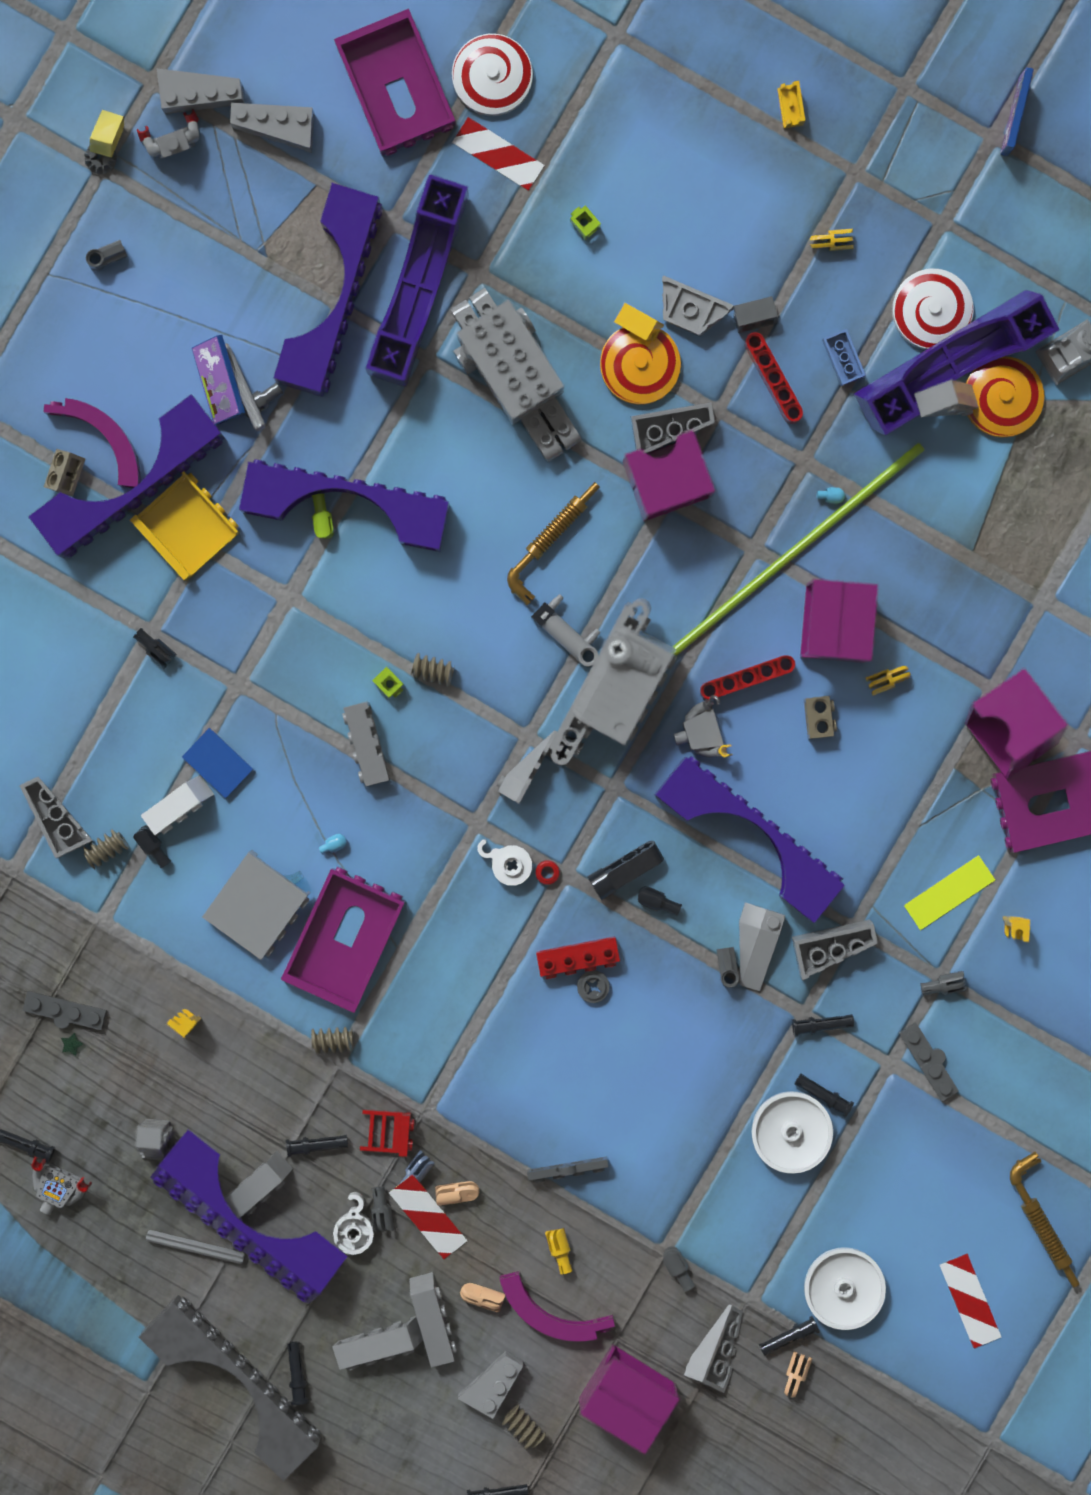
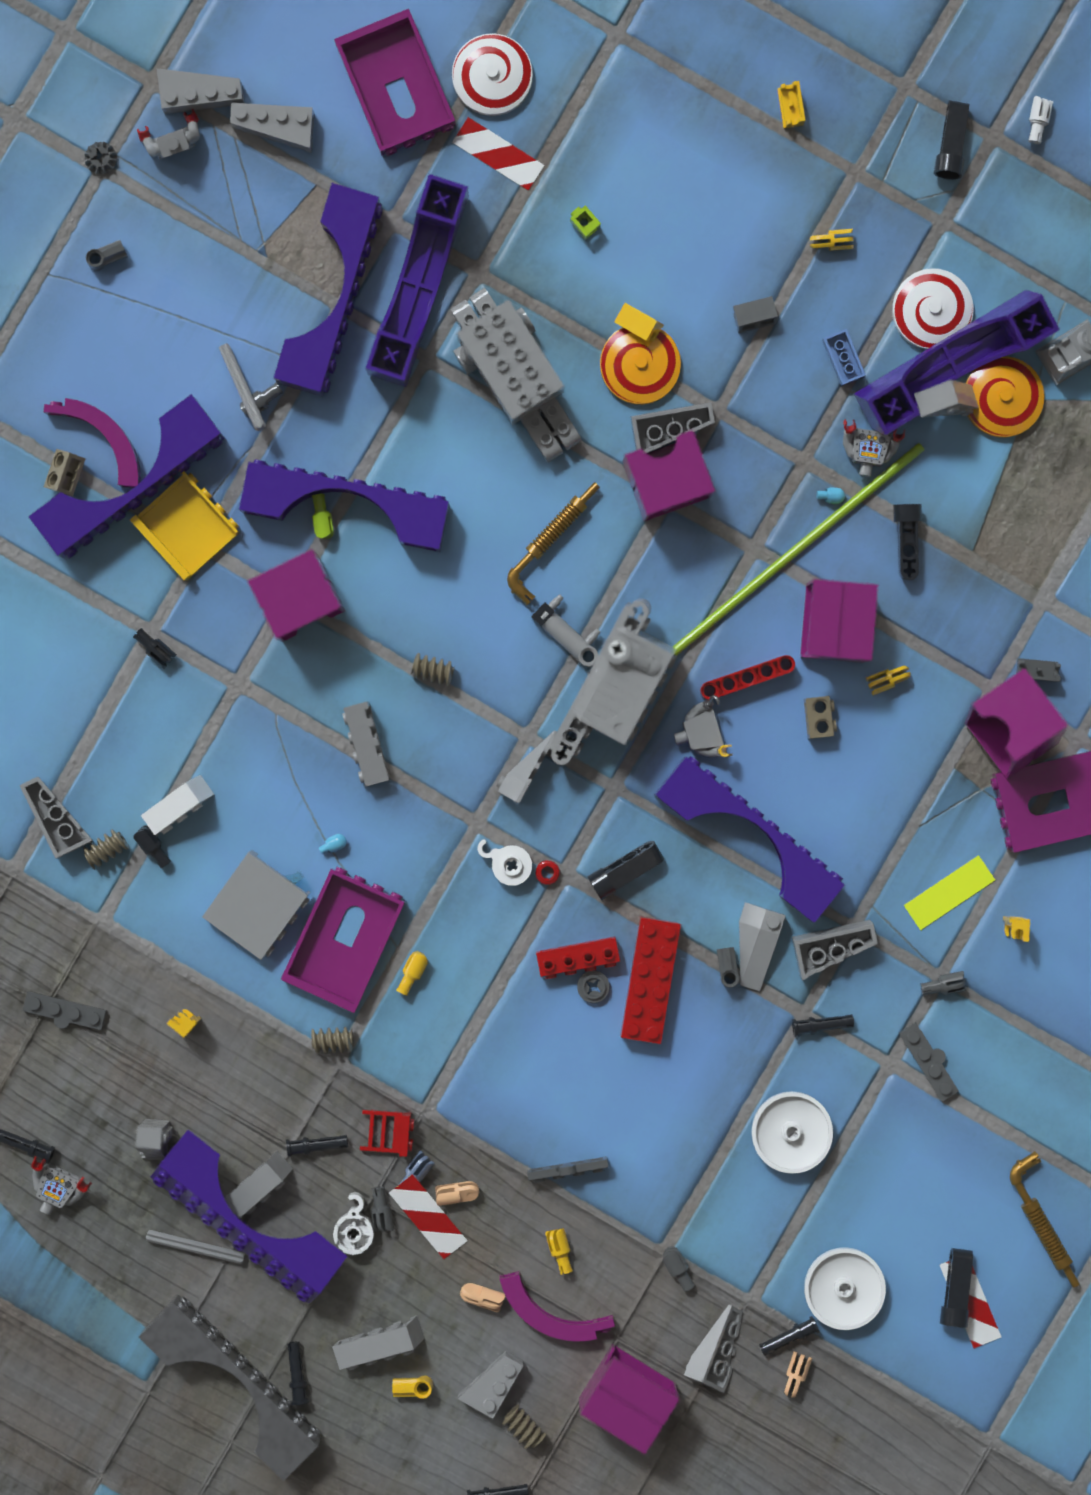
(71, 1044): clear green piece -> none
(106, 133): light yellow piece -> none
(217, 763): blue tile -> none
(218, 379): tile -> none
(295, 594): none -> magenta piece
(381, 680): lime brick -> none
(409, 1387): none -> yellow piece
(412, 971): none -> yellow arm
(431, 1319): light grey wedge -> none
(650, 980): none -> red brick
(657, 900): black arm -> none
(691, 308): light grey wing -> none
(773, 388): red beam -> none
(832, 1099): black pin -> none
(869, 447): none -> light grey torso
(907, 517): none -> black beam
(950, 160): none -> black beam
(955, 1308): none -> black beam
(1017, 111): blue tile -> none
(1039, 118): none -> white arm
(1040, 669): none -> dark grey hinge

